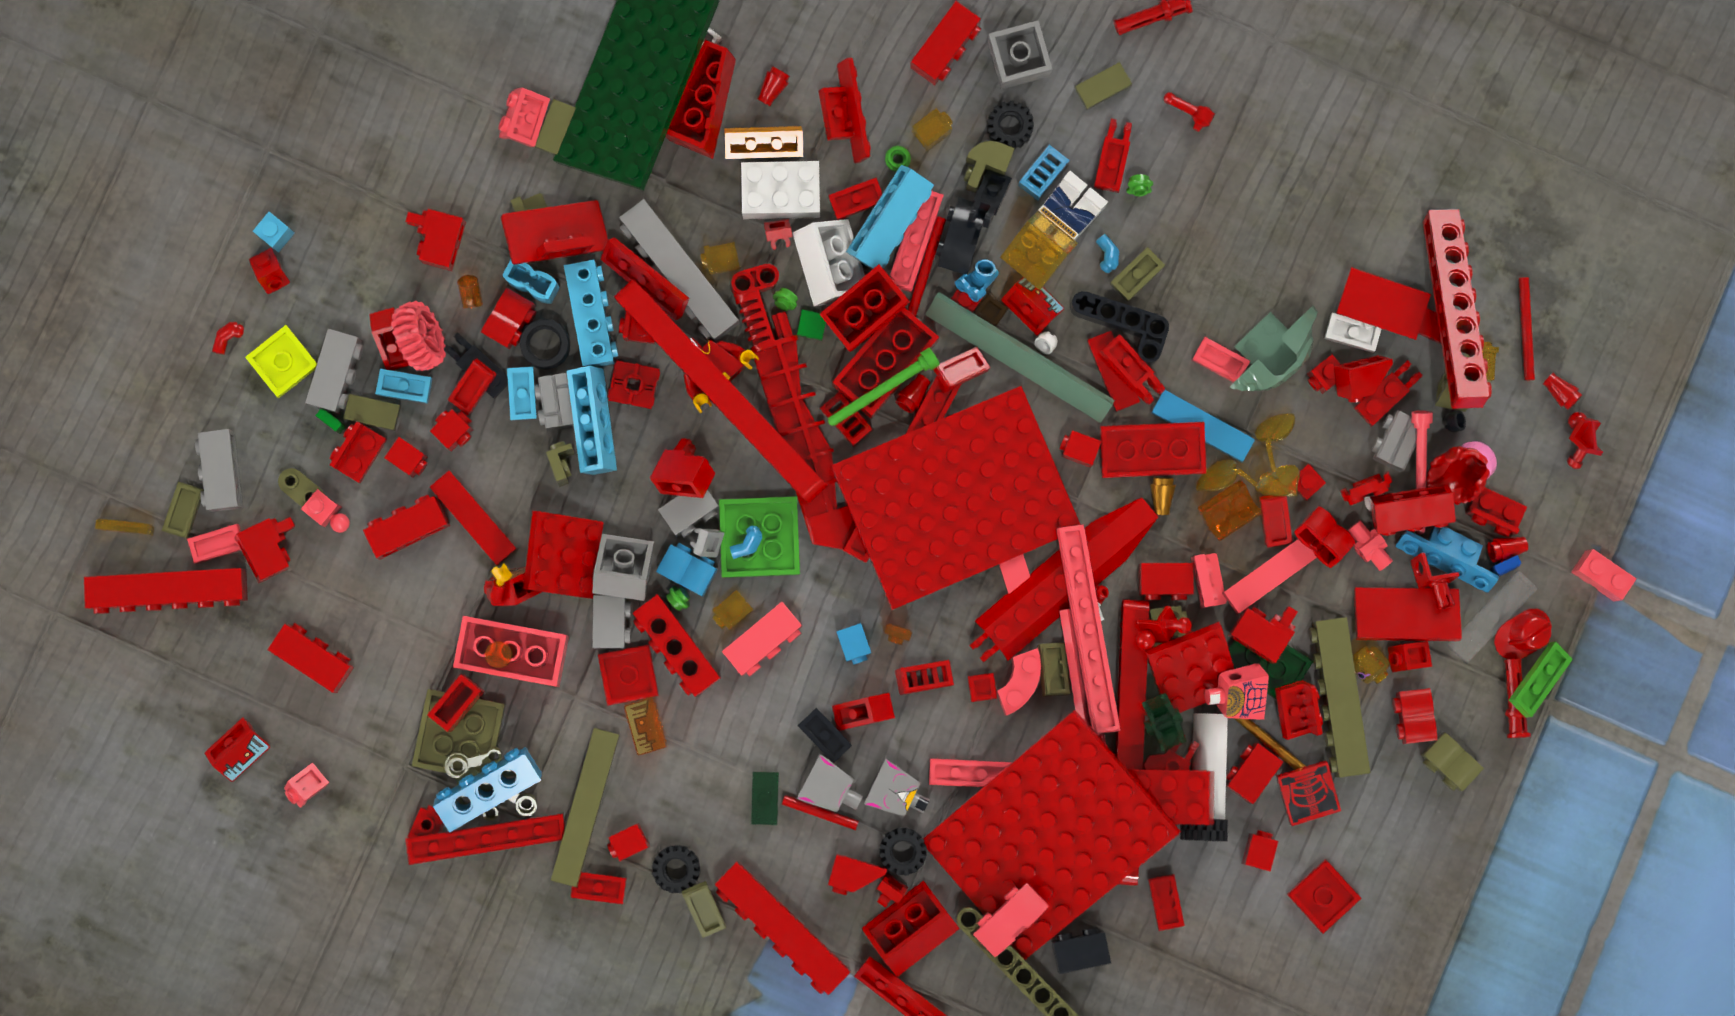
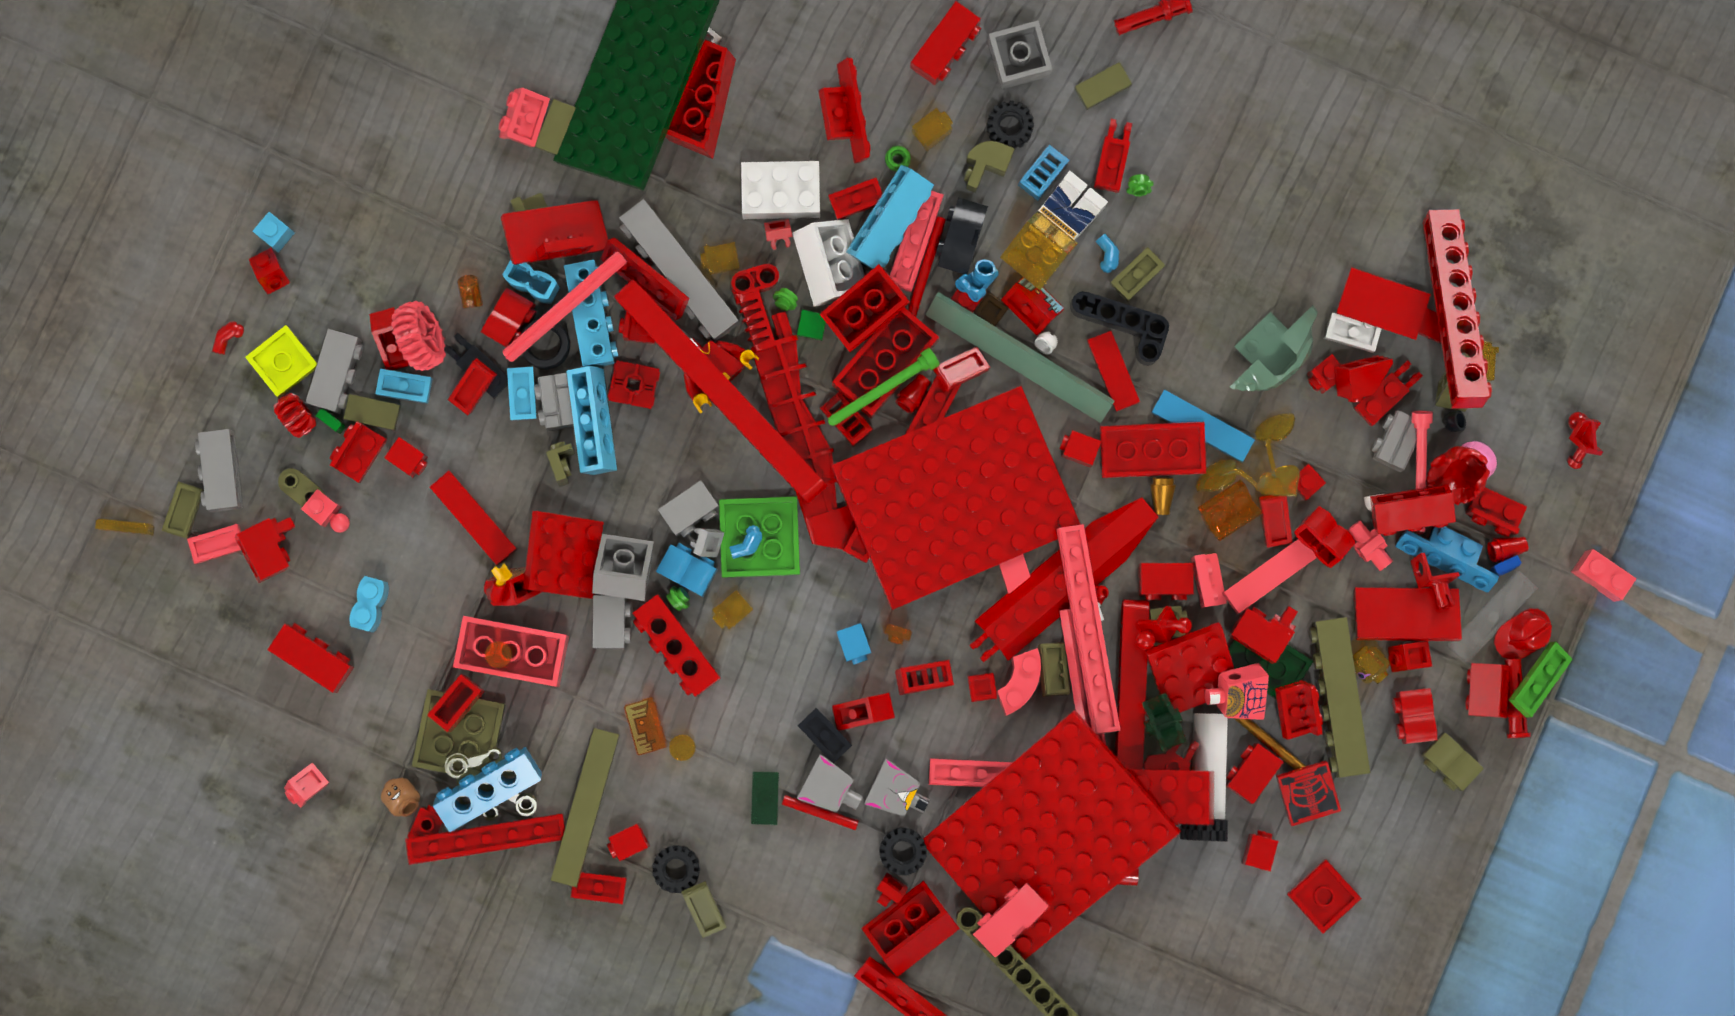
(165, 589): red brick -> none
(236, 750): red panel -> none
(294, 415): none -> red gear
(371, 597): none -> medium azure brick
(400, 797): none -> medium nougat head
(406, 526): red brick -> none
(442, 237): red hinge -> none
(452, 429): red brick -> none
(564, 306): none -> coral axle
(628, 675): red tile -> none
(682, 472): red hinge -> none
(682, 747): none -> clear yellow tile
(763, 142): brick -> none
(763, 640): coral brick -> none
(773, 84): red cone -> none
(783, 928): red brick -> none
(853, 874): red slope -> none
(990, 196): black hinge -> none
(1081, 951): black brick -> none
(1131, 368): red hinge -> none
(1166, 902): red plate -> none
(1201, 115): red piece -> none
(1220, 360): coral tile -> none
(1365, 486): red plate -> none
(1488, 690): none -> red piece
(1526, 326): red bar -> none
(1562, 391): red cone -> none

